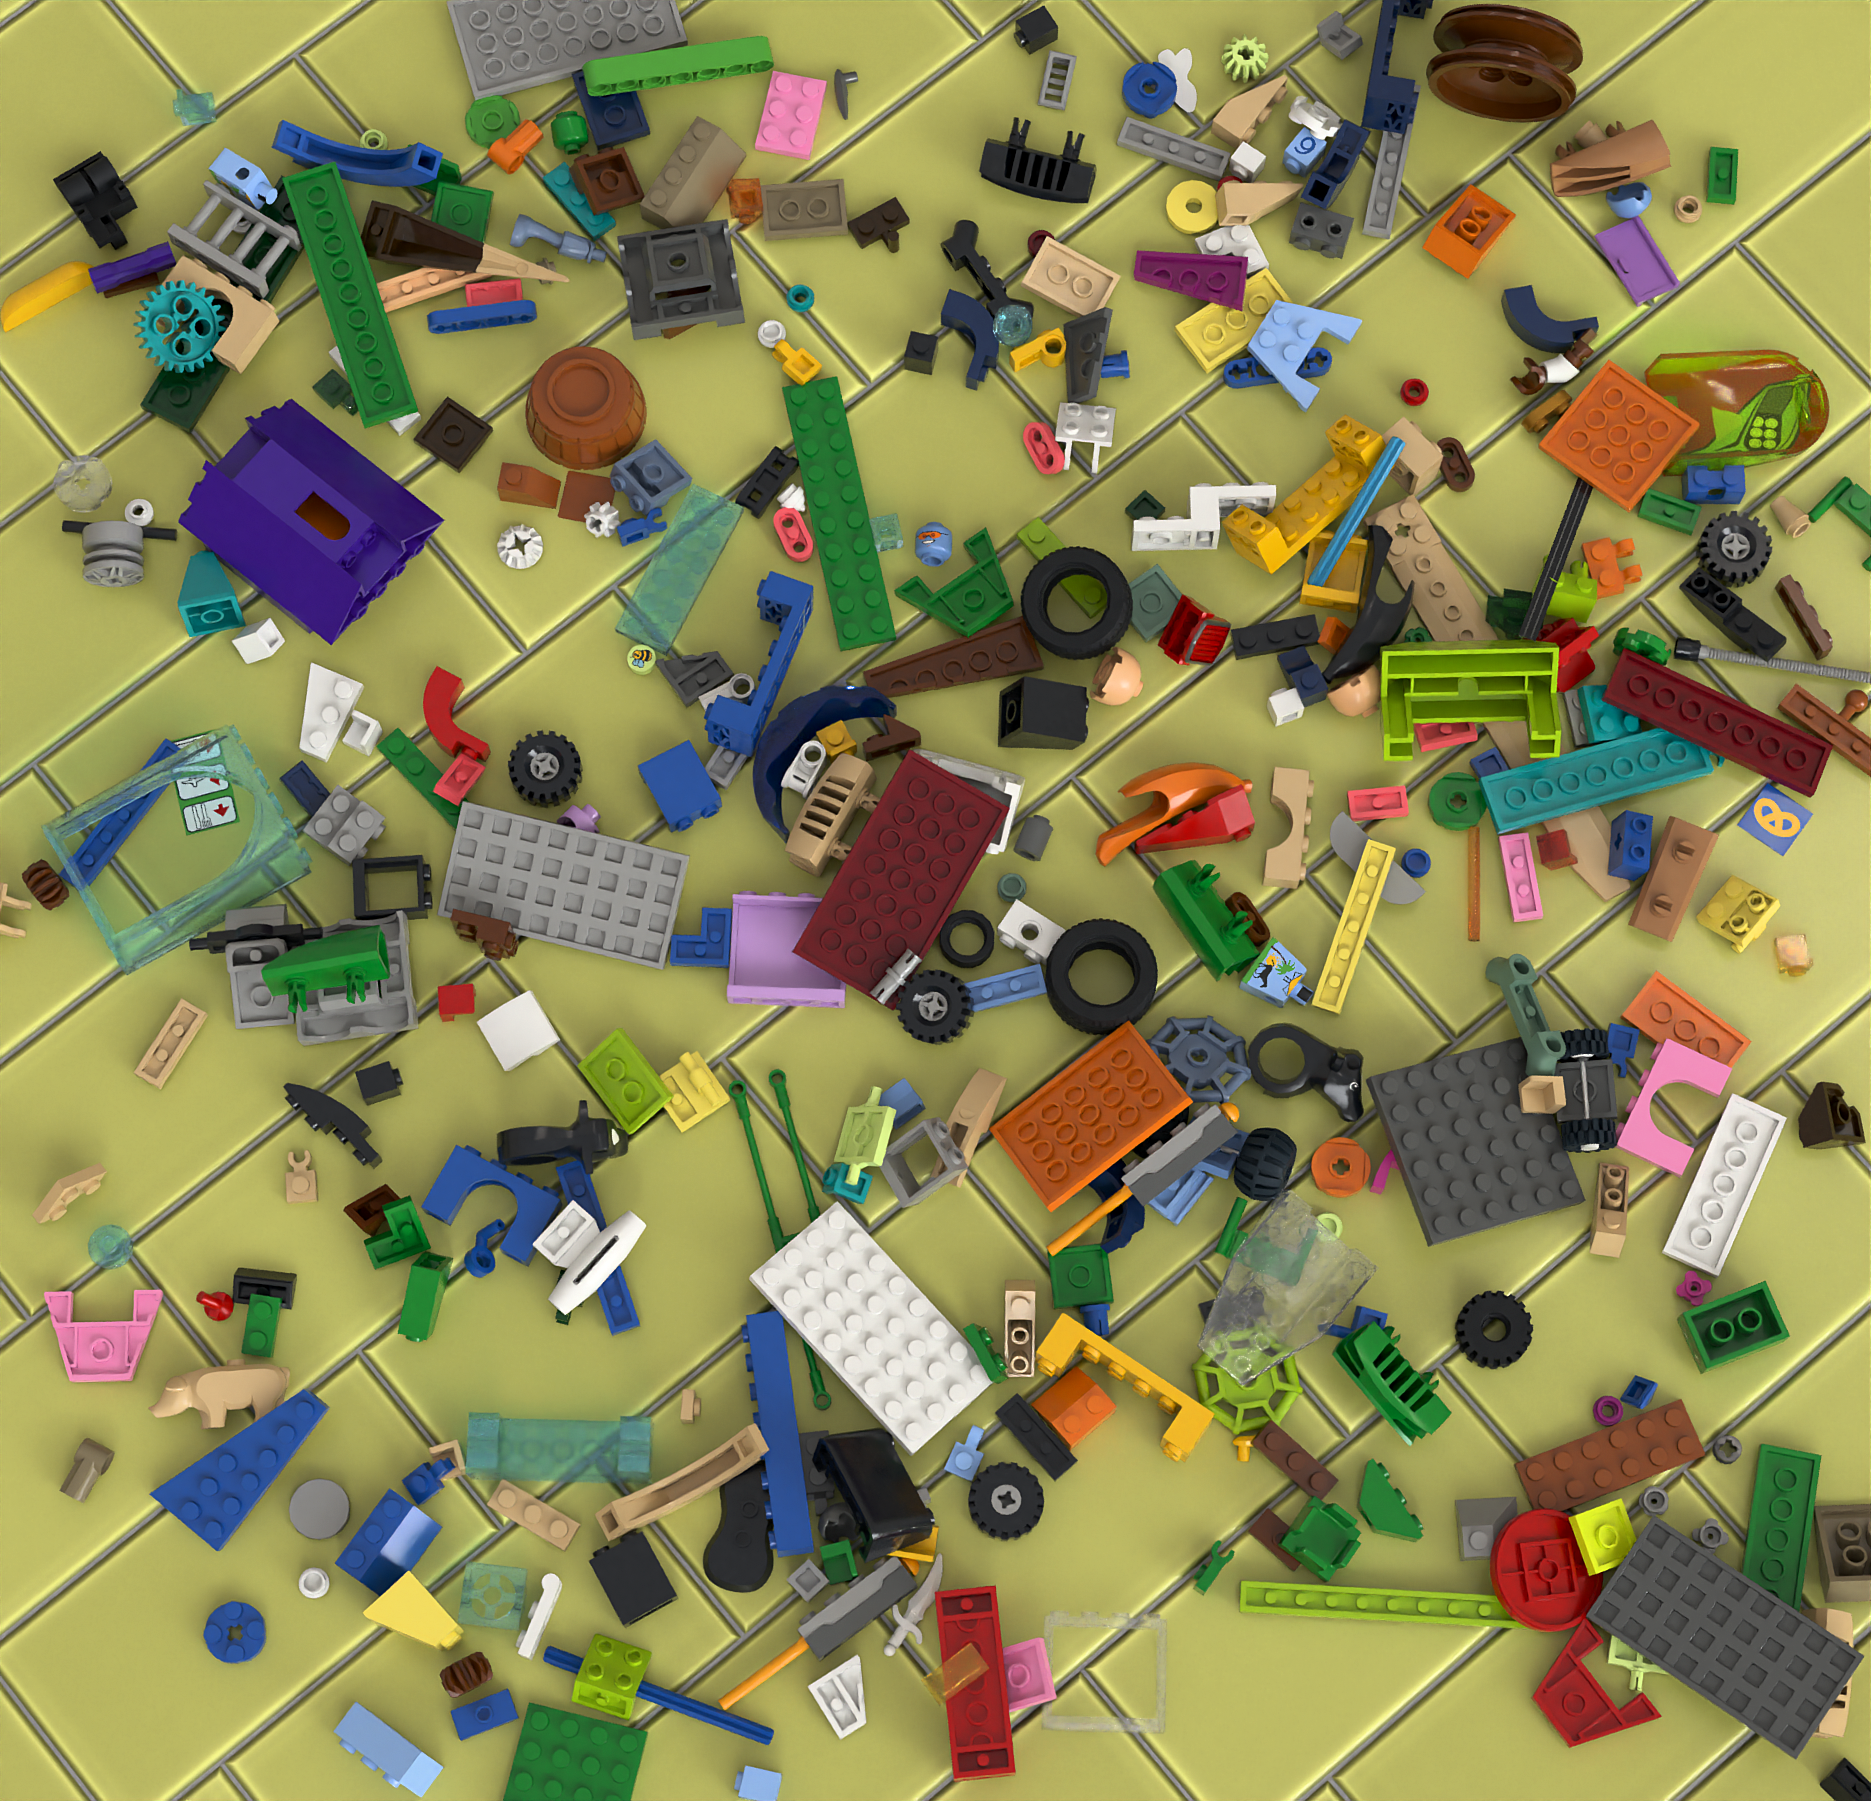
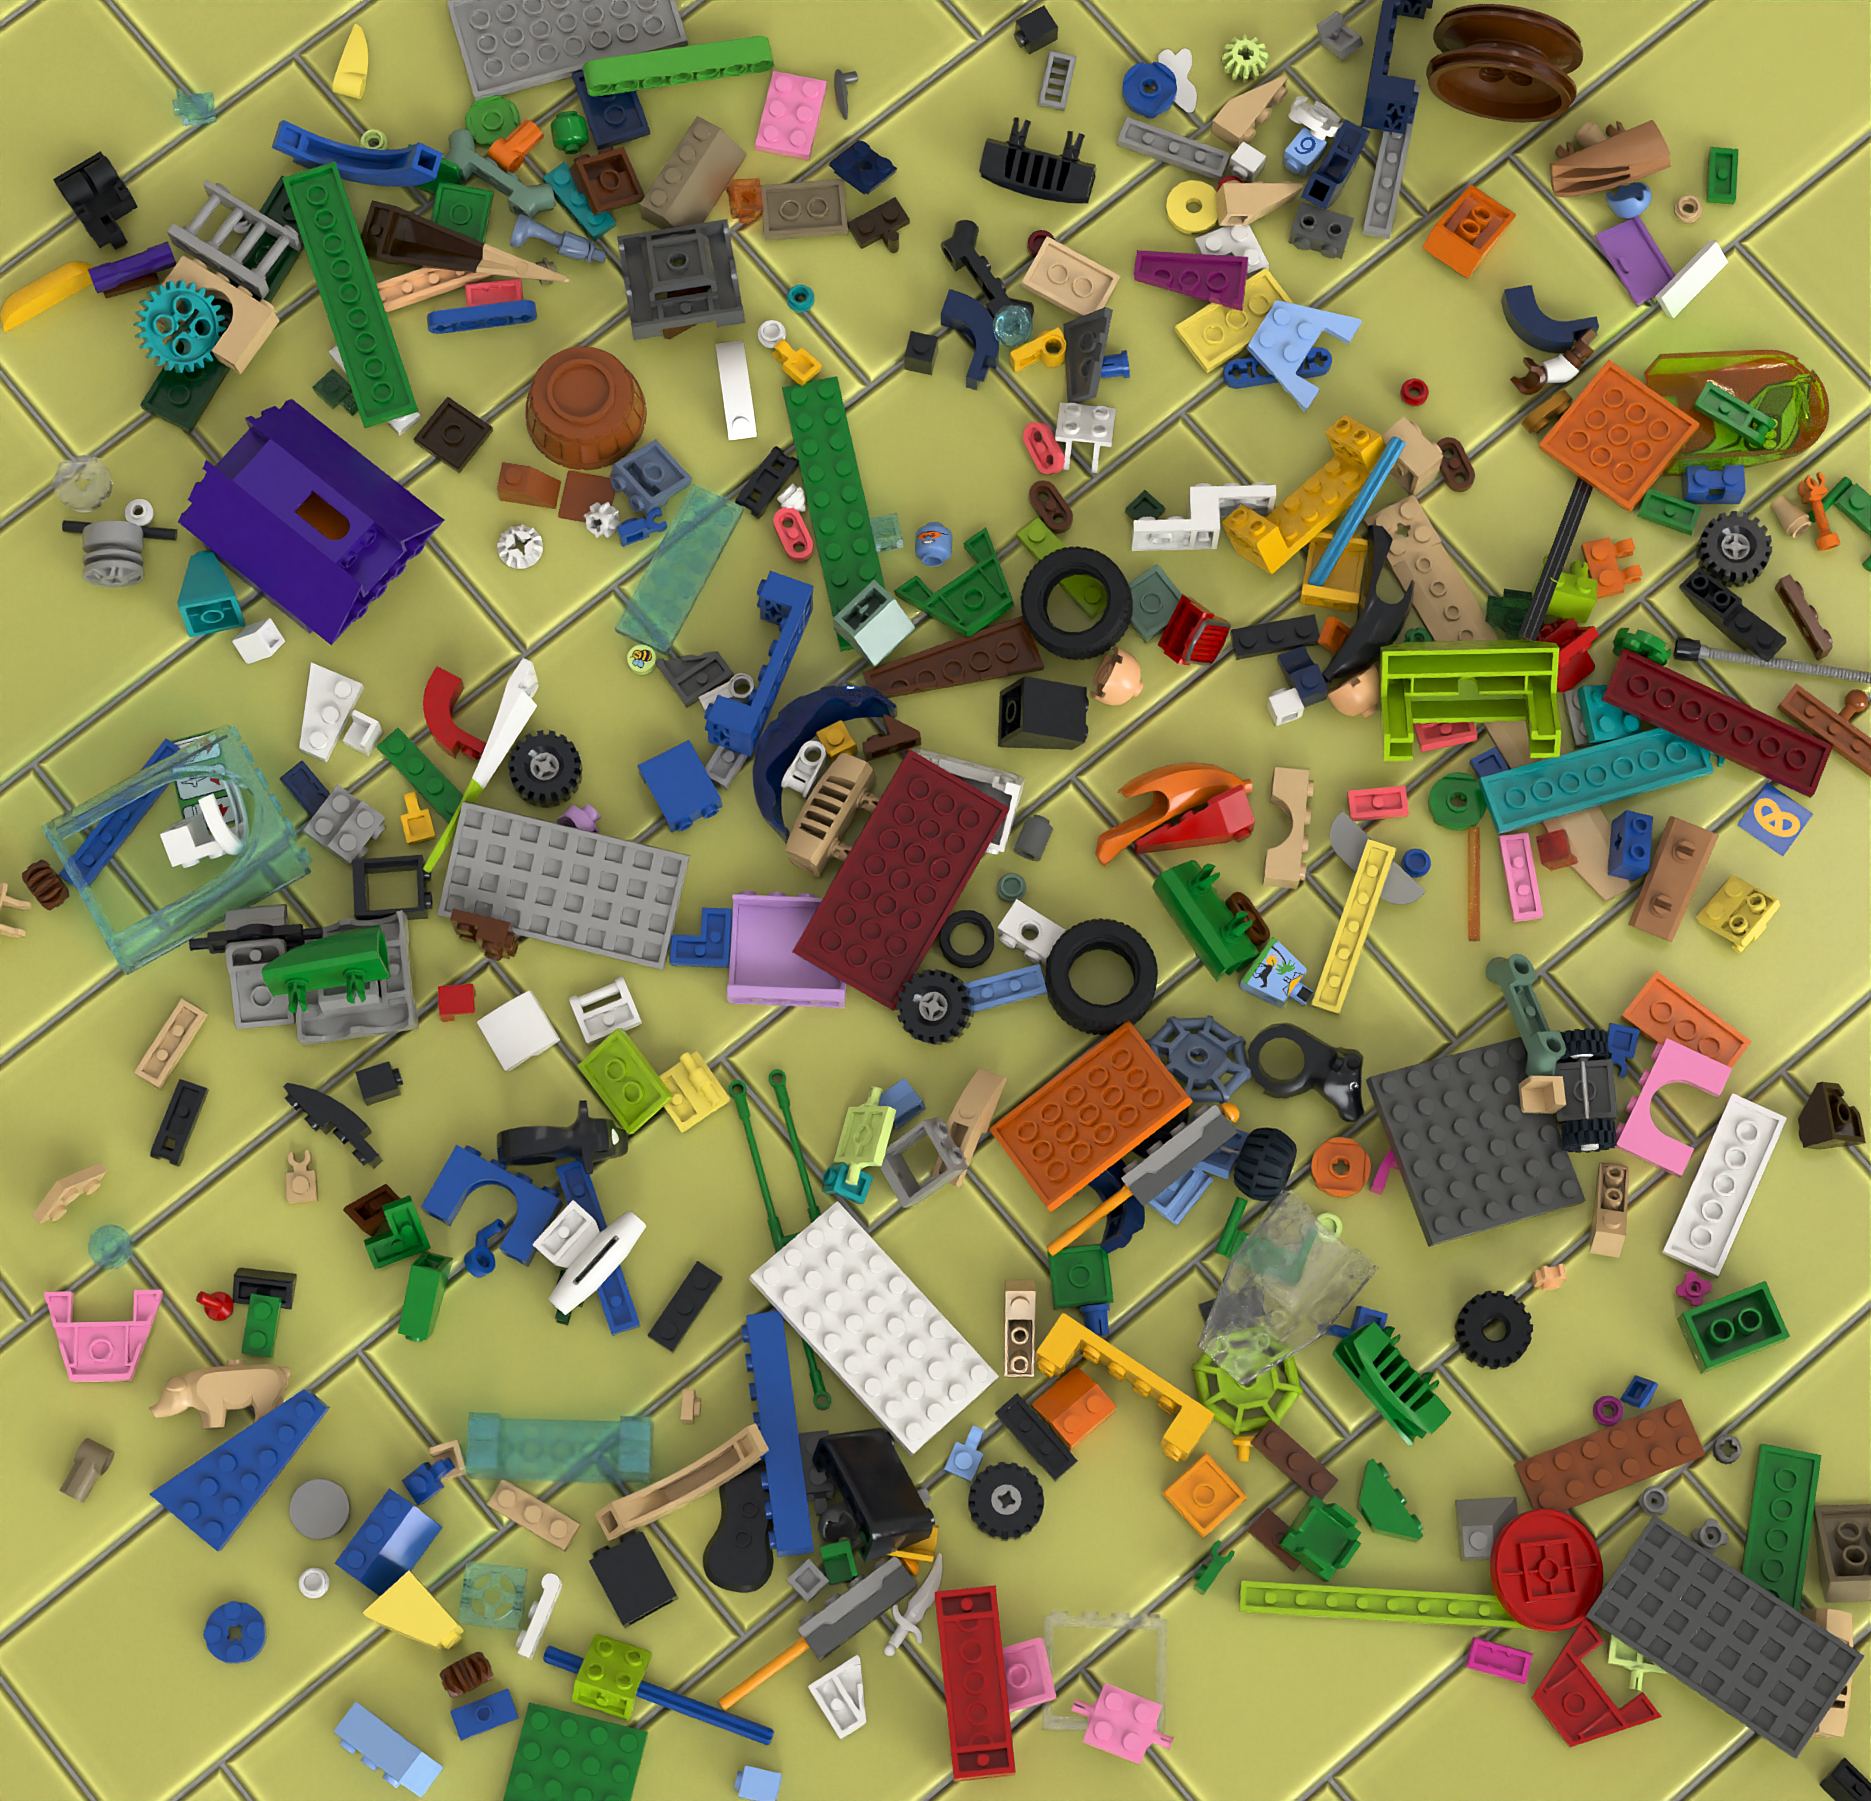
(179, 1121): none -> black plate
(189, 839): none -> white piece
(252, 184): light blue torso -> none
(353, 66): none -> light yellow piece
(417, 823): none -> yellow plate
(459, 779): coral plate -> none
(510, 720): none -> white plate
(522, 198): none -> sand green plate
(606, 1019): none -> white plate
(685, 1307): none -> black plate
(736, 390): none -> white arch
(873, 167): none -> dark blue piece
(873, 623): none -> sand green slope
(895, 976): light grey pin -> none
(955, 1674): clear yellow plate -> none
(981, 1342): green plate -> none
(1051, 508): none -> reddish brown plate
(1122, 1723): none -> bright pink plate
(1204, 1495): none -> light orange plate
(1498, 1660): none -> dark pink plate
(1549, 1277): none -> light nougat plate
(1603, 1535): neon yellow plate -> none
(1691, 279): none -> white tile
(1734, 414): none -> green plate
(1793, 955): clear yellow bracket -> none
(1826, 539): none -> orange bar

